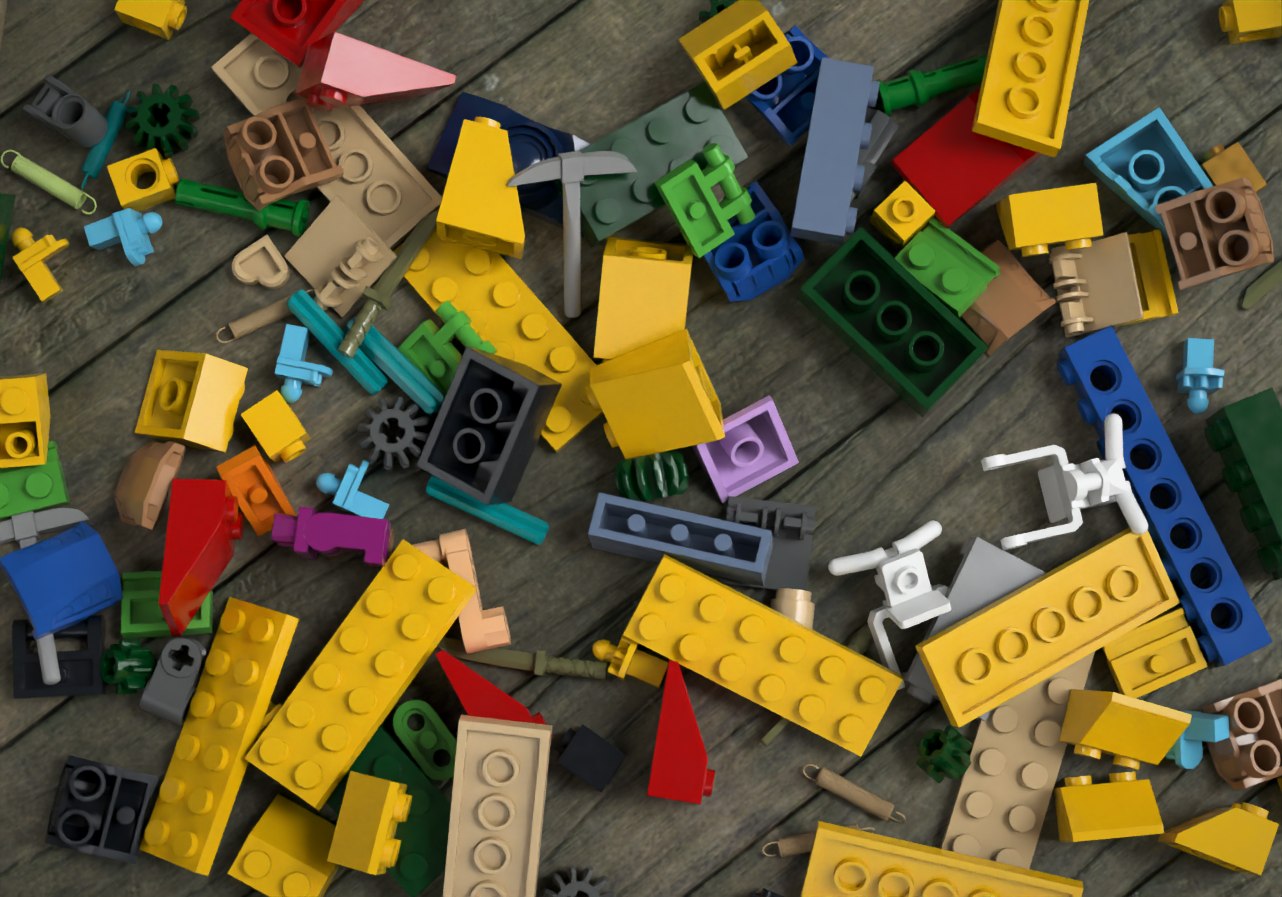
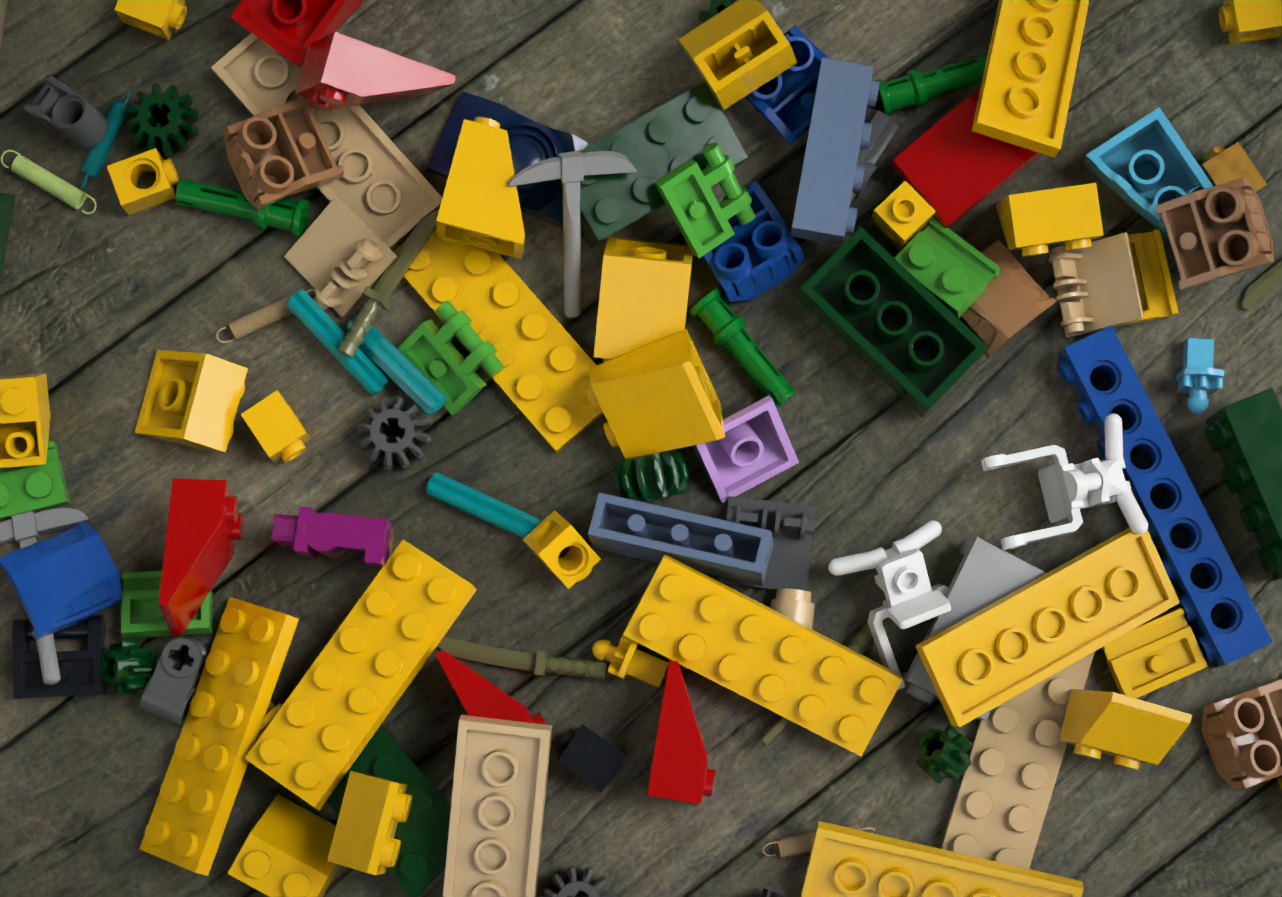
(32, 261): yellow piece -> none
(100, 809): black slope -> none
(125, 227): medium azure piece -> none
(146, 483): medium nougat slope -> none
(256, 489): orange slope -> none
(261, 265): tan tile -> none
(292, 364): medium azure piece -> none
(346, 493): medium azure piece -> none
(428, 740): bright green plate -> none
(479, 627): light nougat beam -> none
(488, 426): black slope -> none
(551, 538): none -> yellow brick
(731, 333): none -> green pin
(854, 794): tan piece -> none
(1106, 809): yellow slope -> none
(1203, 727): medium azure piece -> none
(1227, 836): yellow slope -> none

